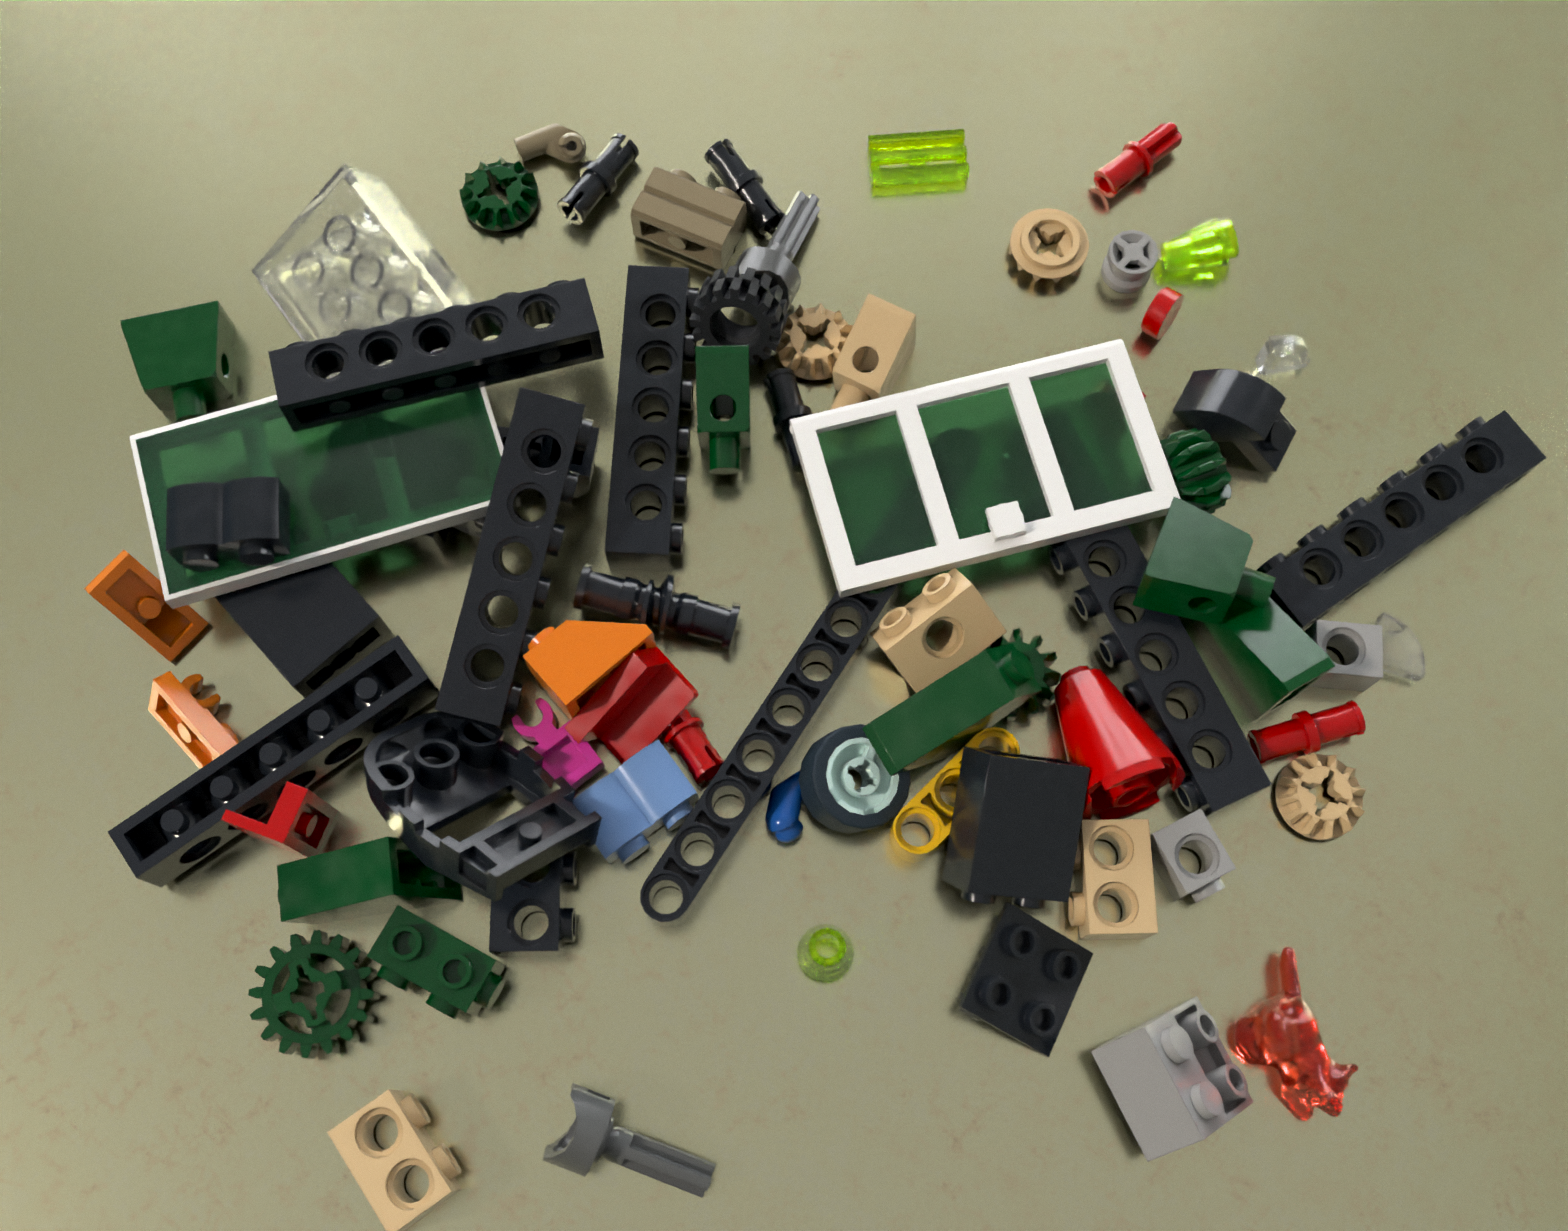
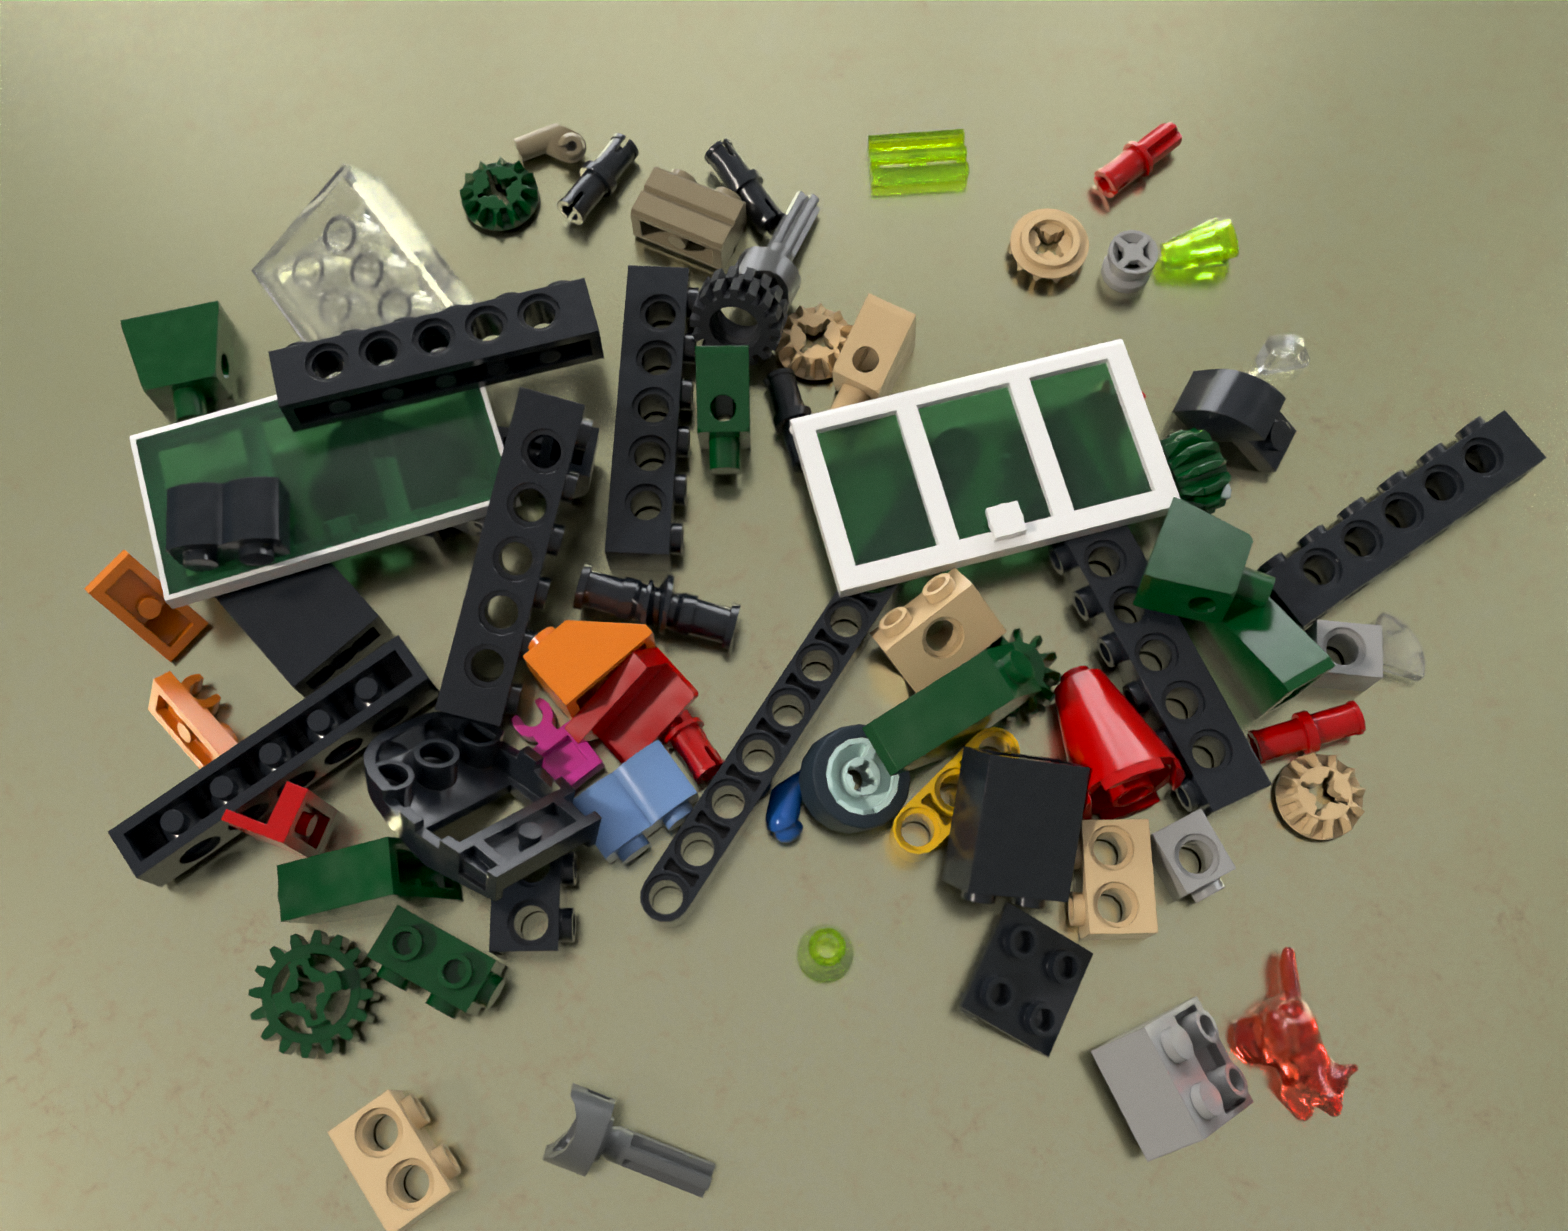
(1161, 312): red tile -> none

